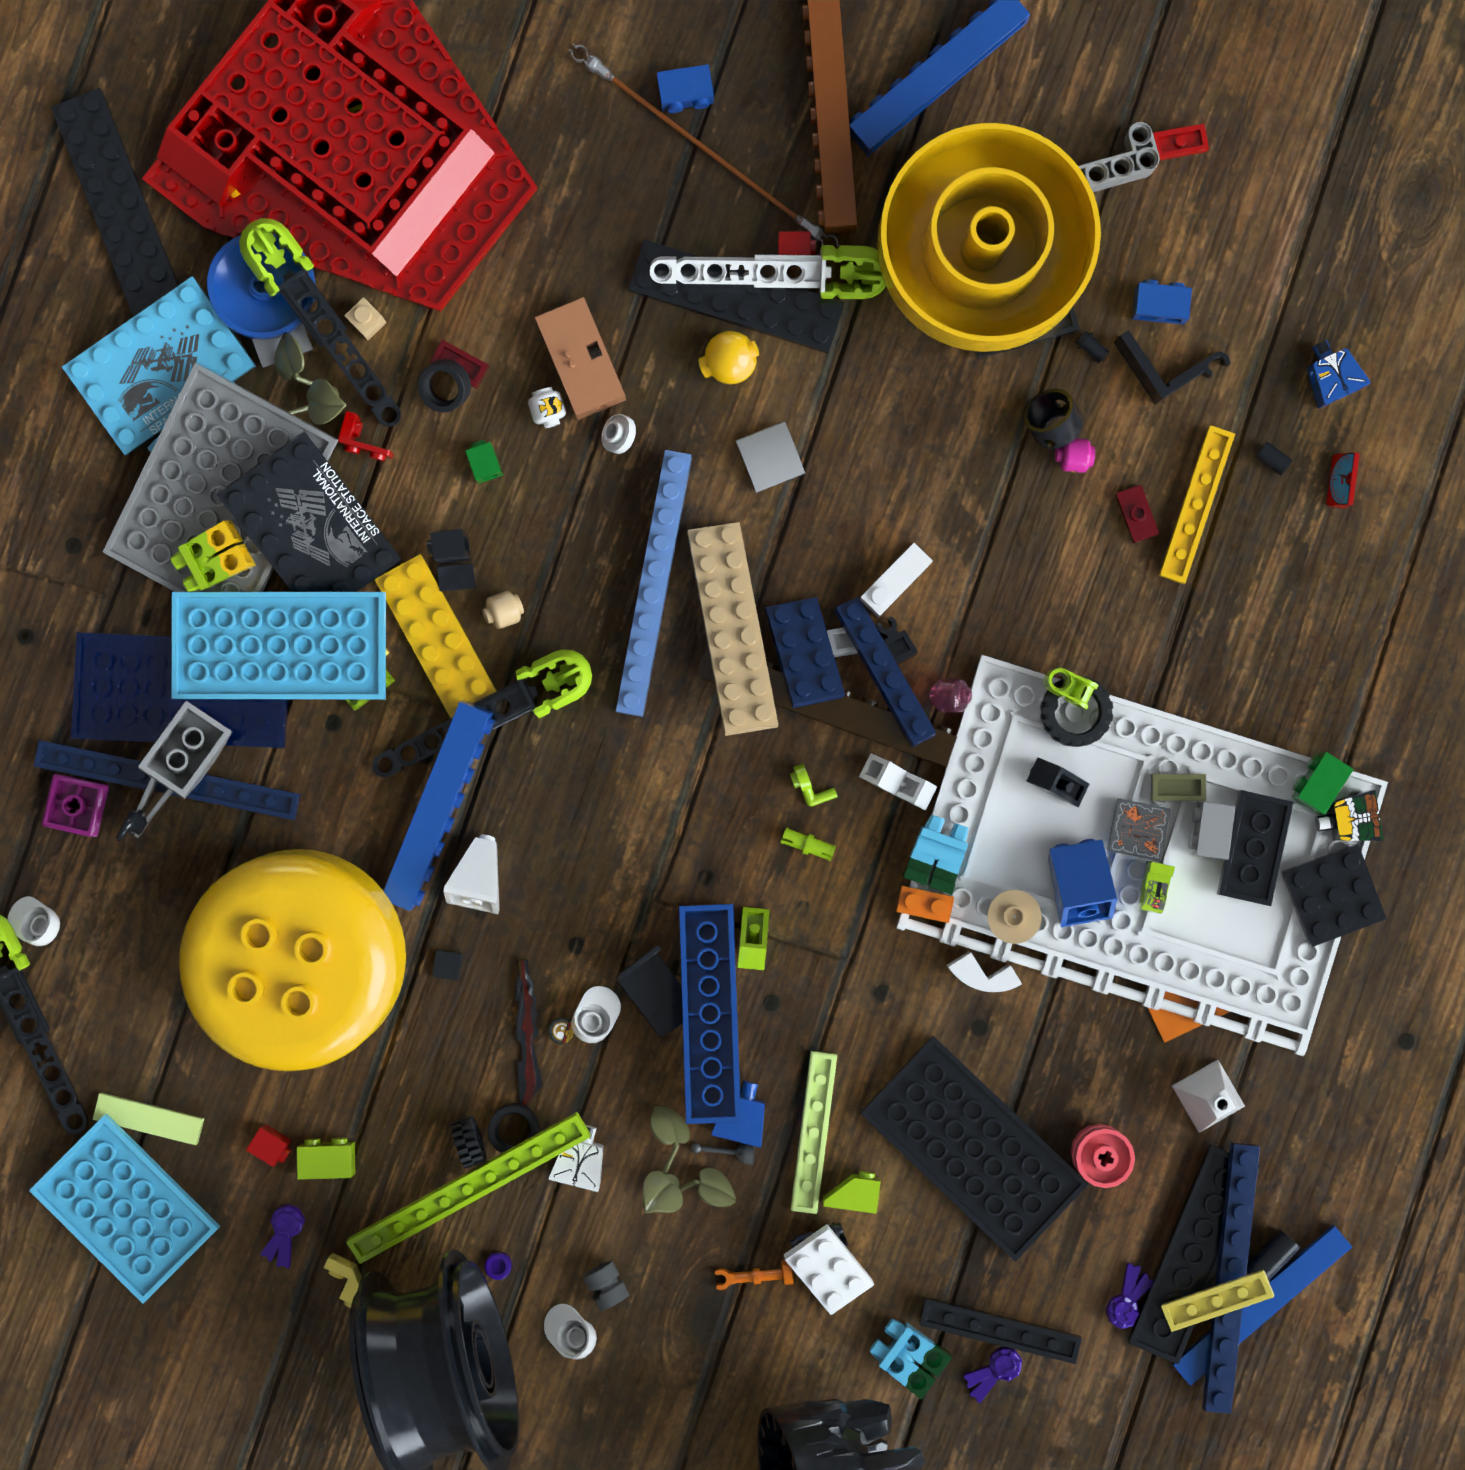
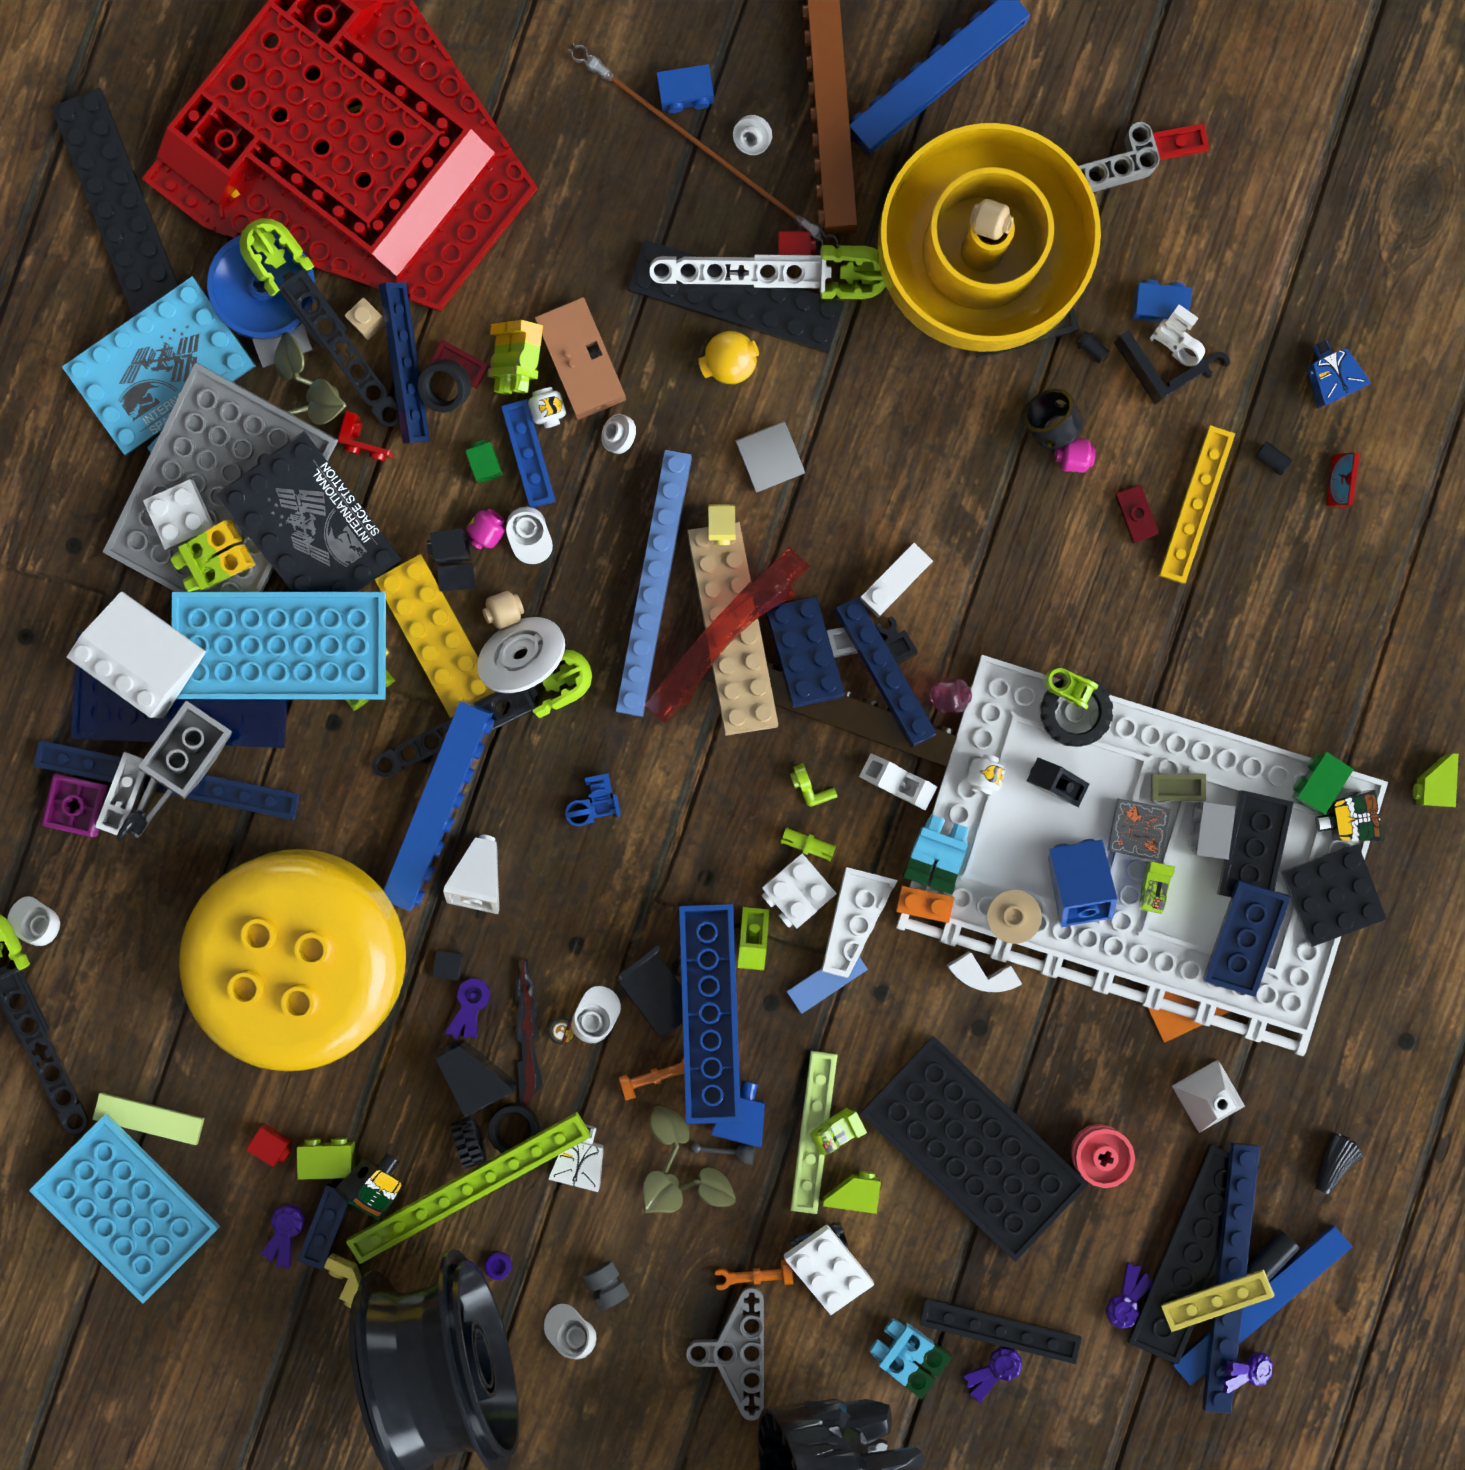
(122, 795): none -> white slope
(137, 655): none -> white slope
(178, 514): none -> white plate
(323, 1228): none -> dark blue plate
(371, 1186): none -> torso
(404, 362): none -> dark blue plate
(472, 996): none -> dark purple piece
(473, 1077): none -> black slope
(486, 529): none -> dark pink head
(510, 675): none -> white piece
(515, 355): none -> lime hips
(528, 454): none -> blue plate
(529, 535): none -> white cap
(600, 803): none -> blue piece
(654, 1076): none -> orange piece
(721, 523): none -> light yellow slope
(738, 1365): none -> light grey beam
(752, 135): none -> white plate
(752, 602): none -> clear red slope
(798, 891): none -> white plate
(821, 985): none -> medium blue tile
(837, 1131): none -> lime leg
(856, 912): none -> white wing
(985, 775): none -> white head
(991, 219): none -> tan head
(1173, 335): none -> white piece
(1246, 938): none -> dark blue plate
(1255, 1371): none -> dark purple piece
(1337, 1159): none -> black piece
(1438, 783): none -> lime slope

